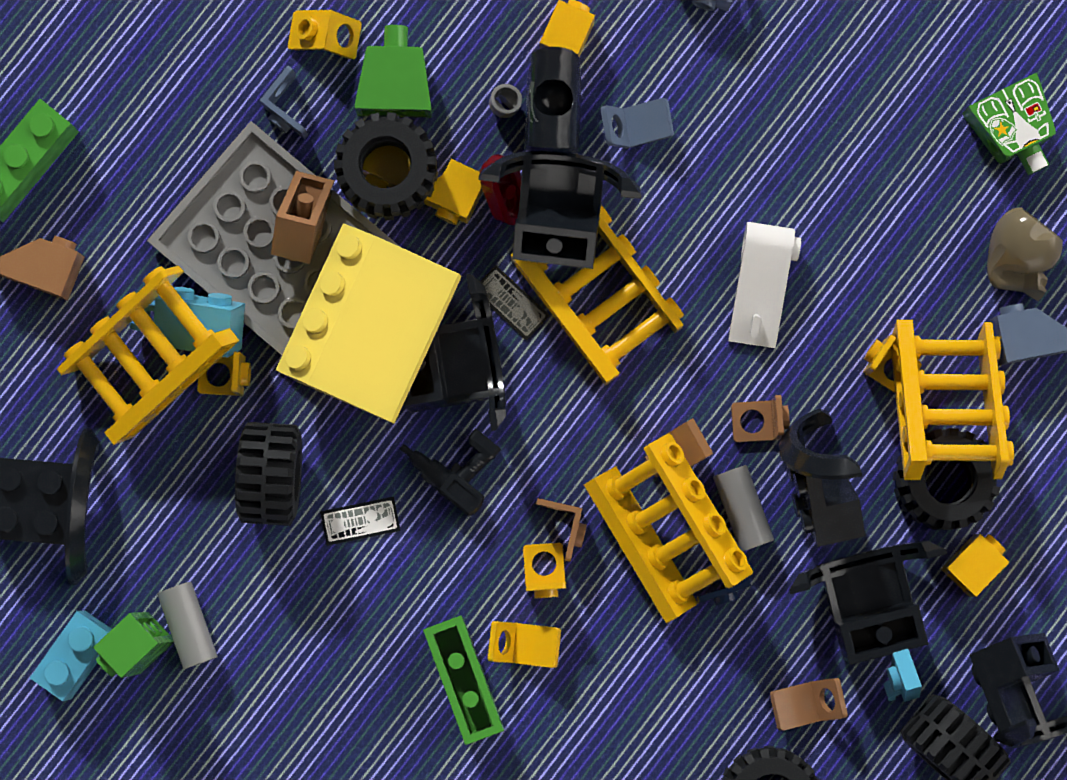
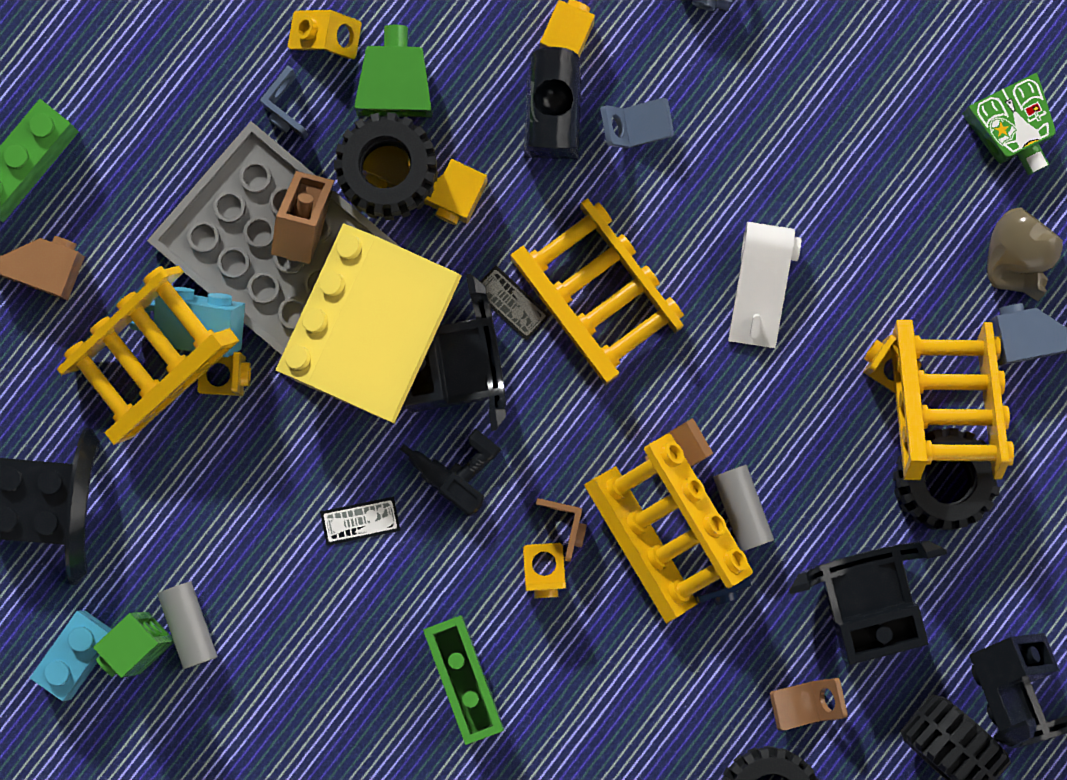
(268, 473): black tyre -> none
(504, 195): dark red plate -> none
(509, 96): light grey hinge -> none
(525, 644): yellow bracket -> none
(559, 204): black piece -> none
(774, 416): medium nougat bracket -> none
(822, 484): black piece -> none
(902, 677): medium azure plate -> none
(976, 564): yellow brick -> none

